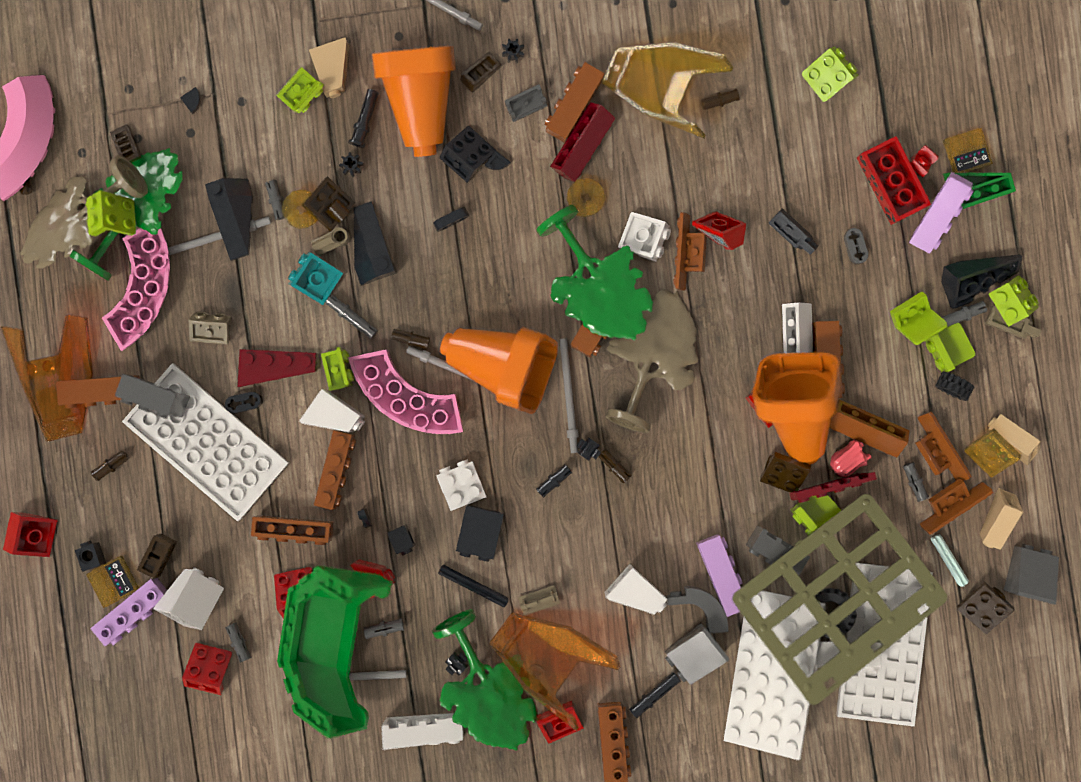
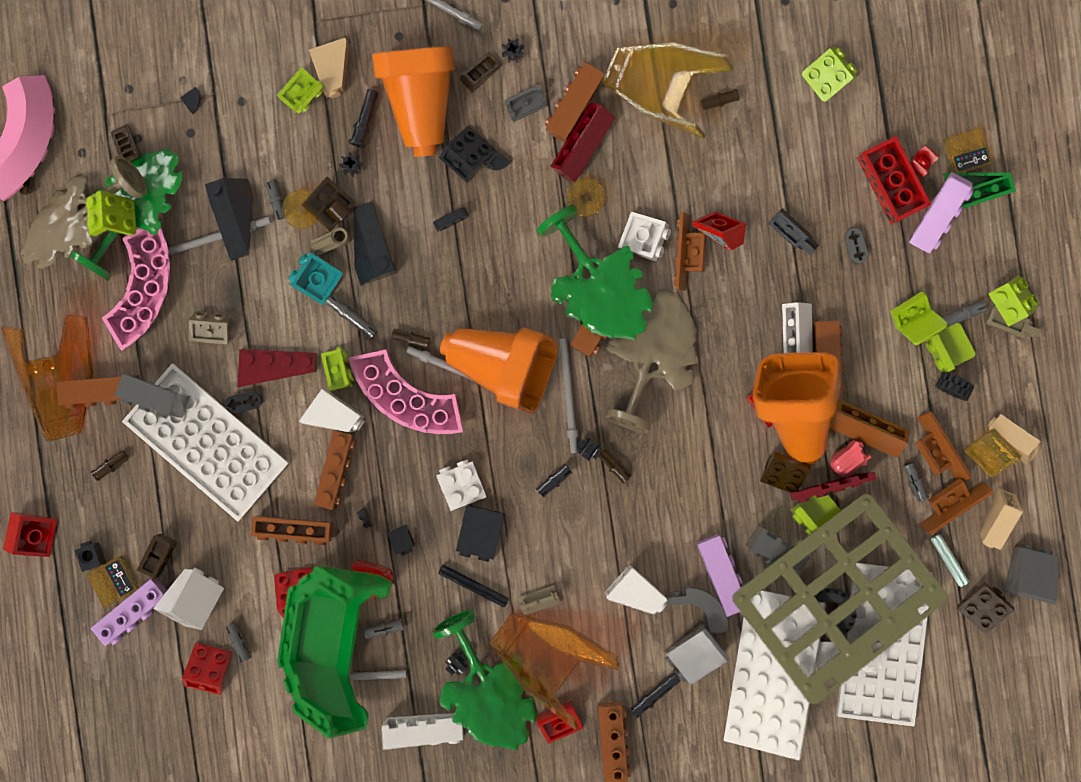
(970, 277): black wedge -> none

